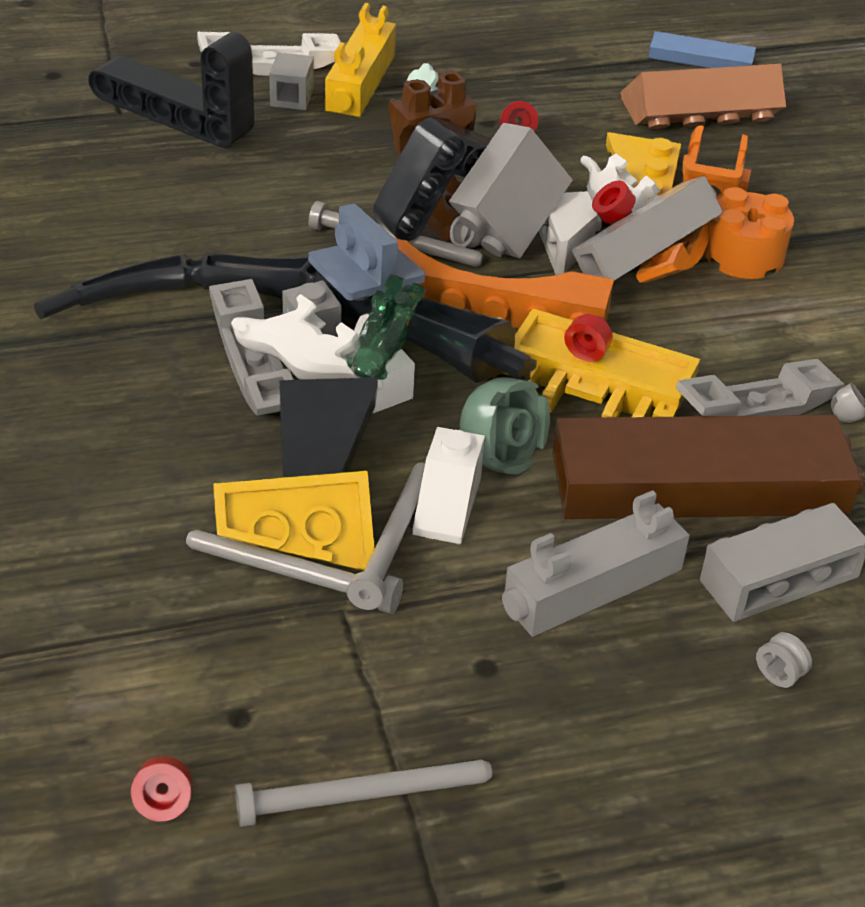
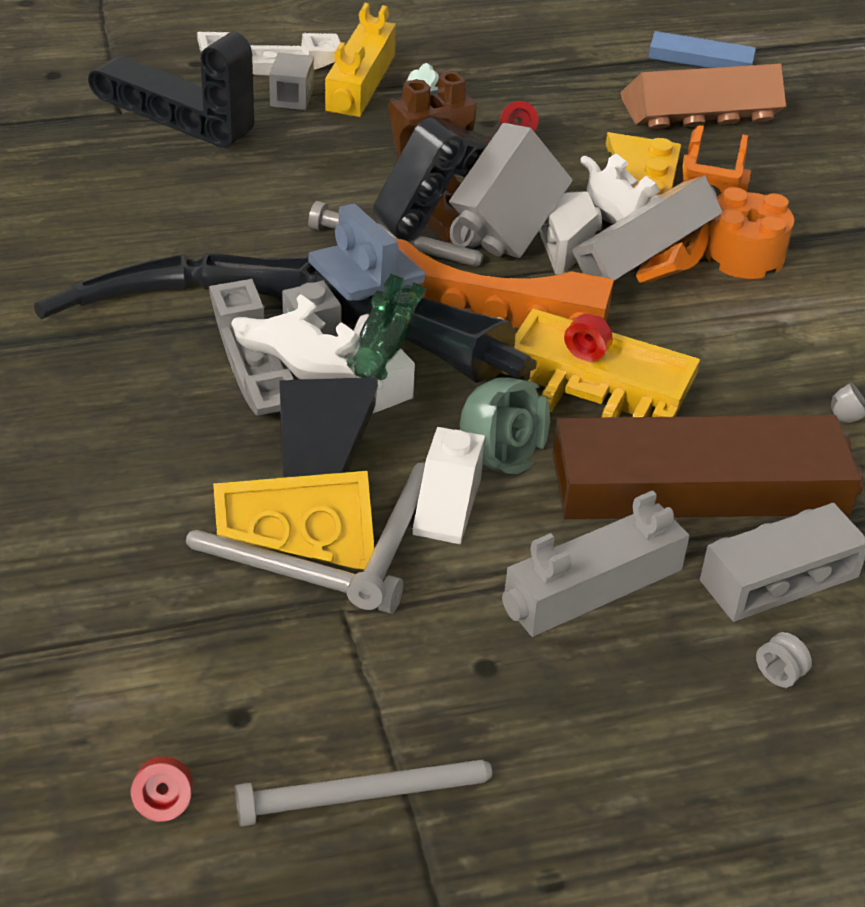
(614, 201): red tile -> none
(795, 391): light grey slope -> none

